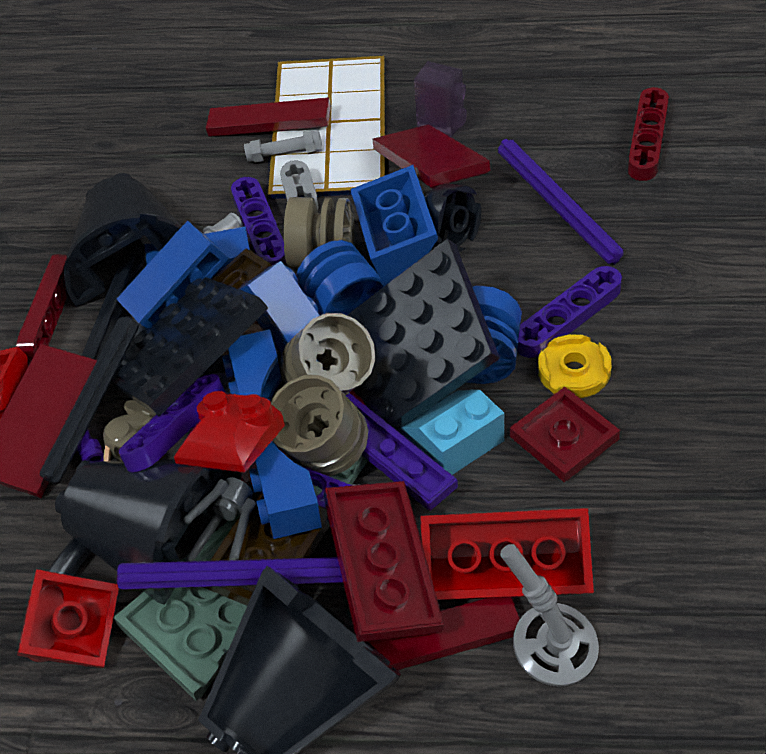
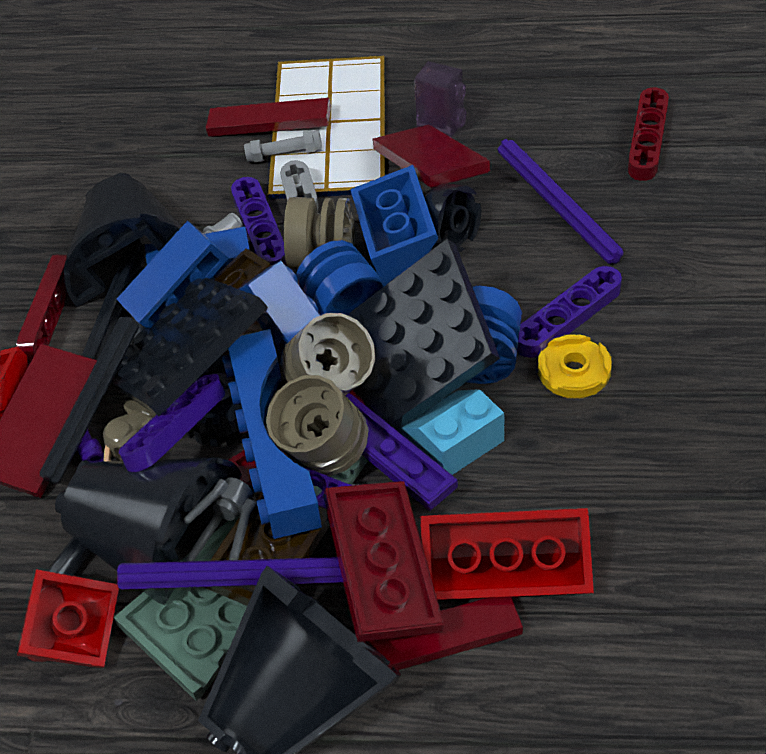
(230, 432): red slope -> none
(557, 635): light grey dish -> none
(564, 434): dark red plate -> none

